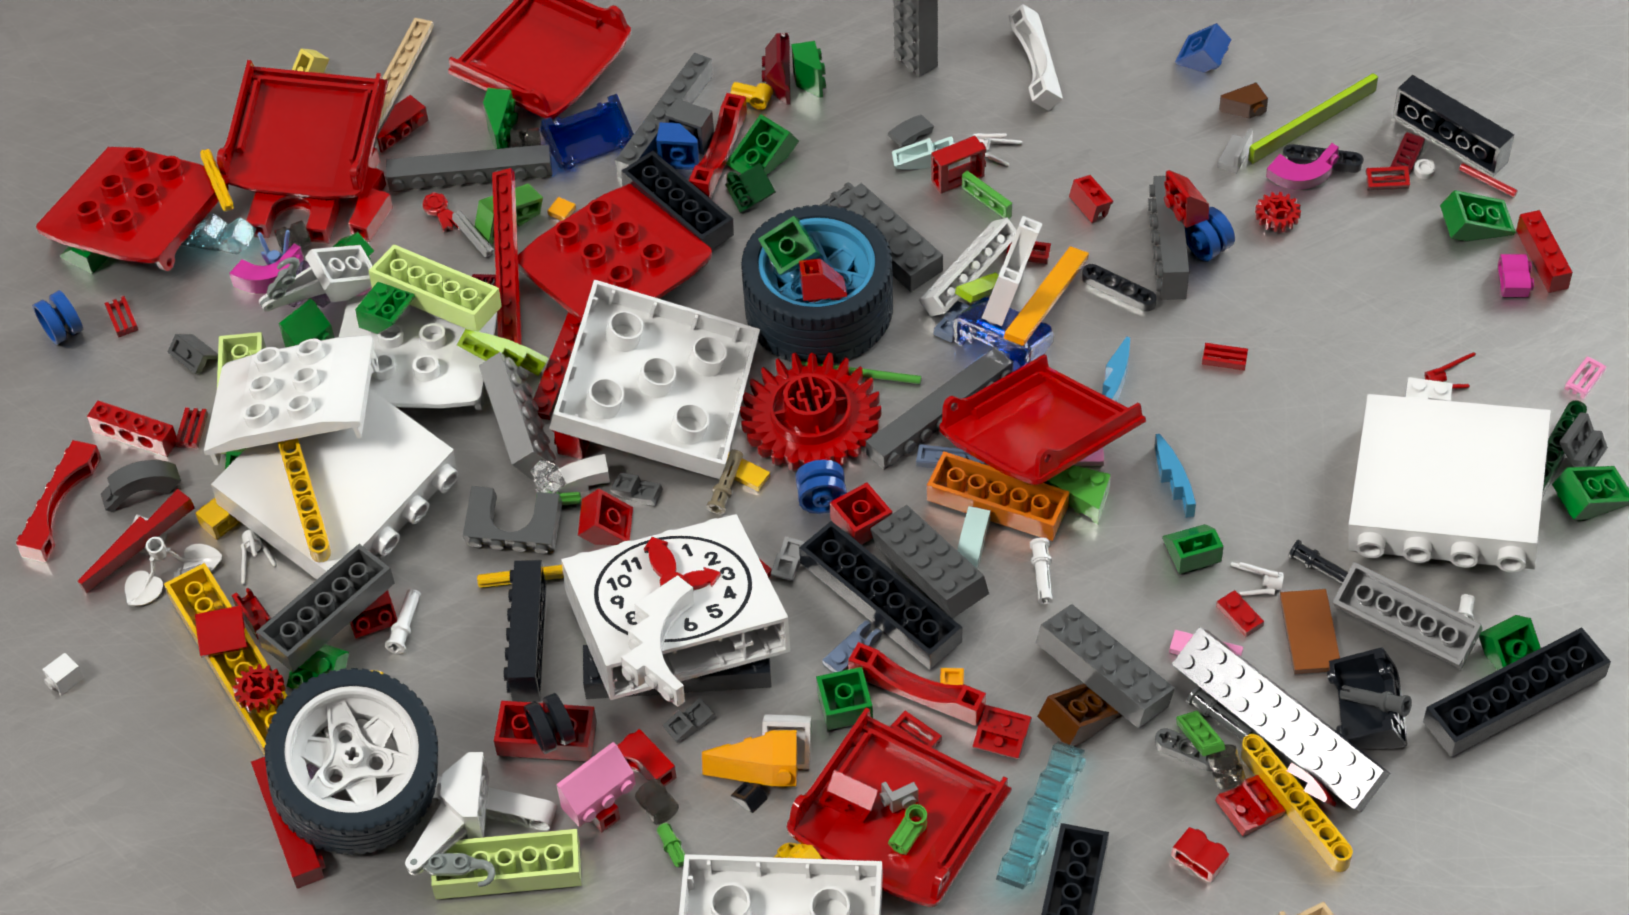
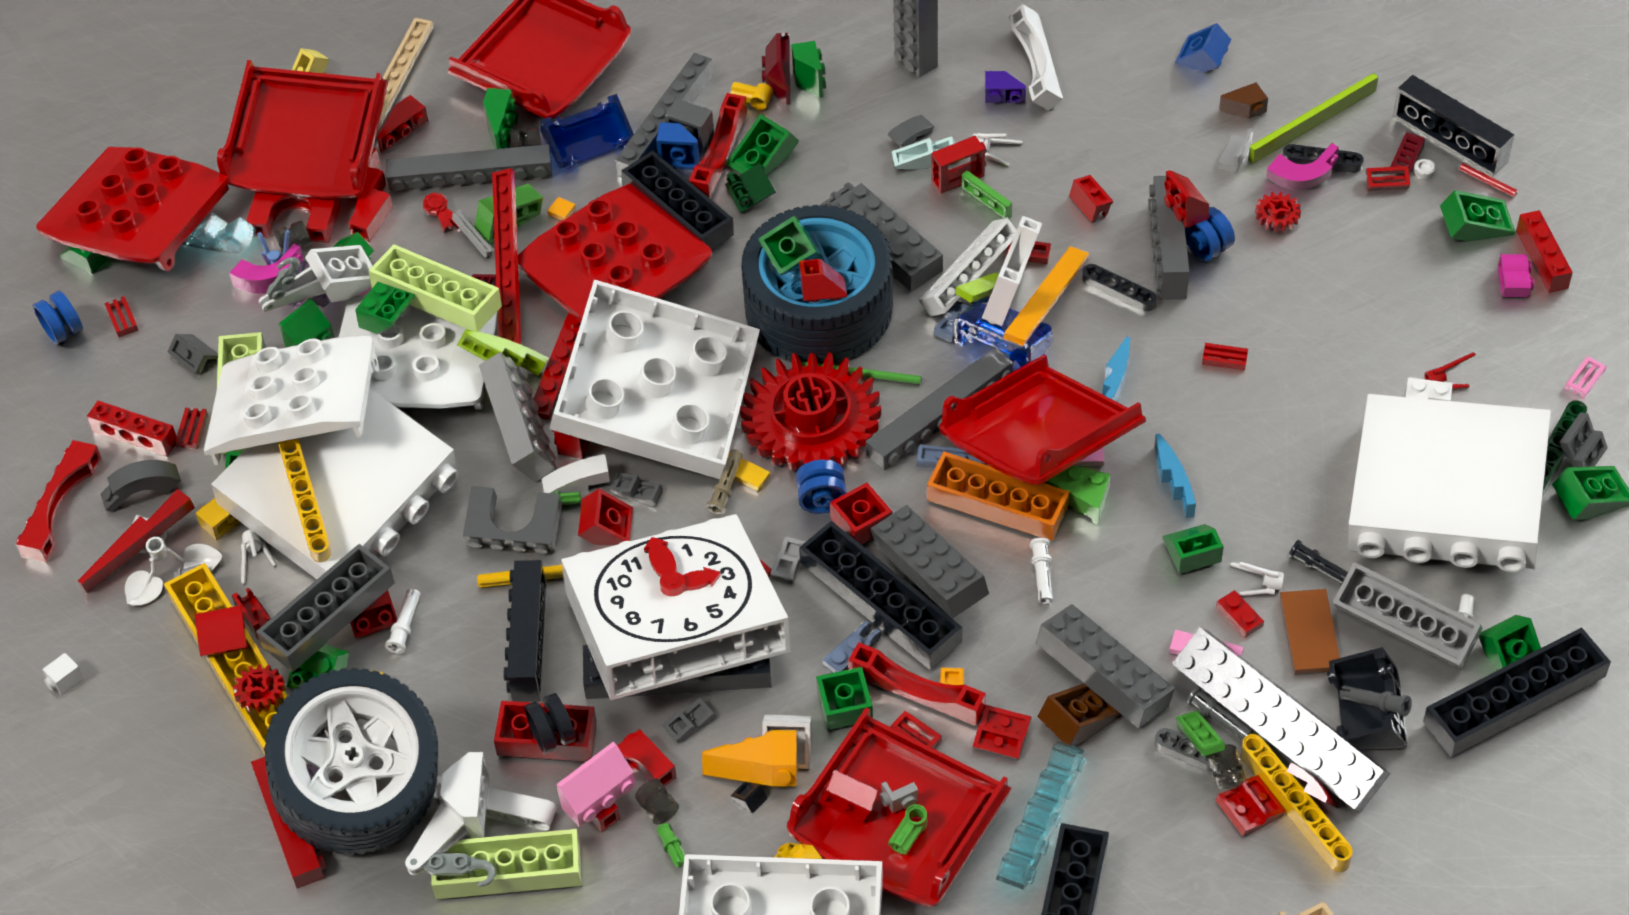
(216, 180): yellow axle -> none
(547, 477): clear brick -> none
(646, 639): white arch -> none
(974, 534): light aqua slope -> none
(1003, 88): none -> dark purple slope
(1200, 854): red brick -> none

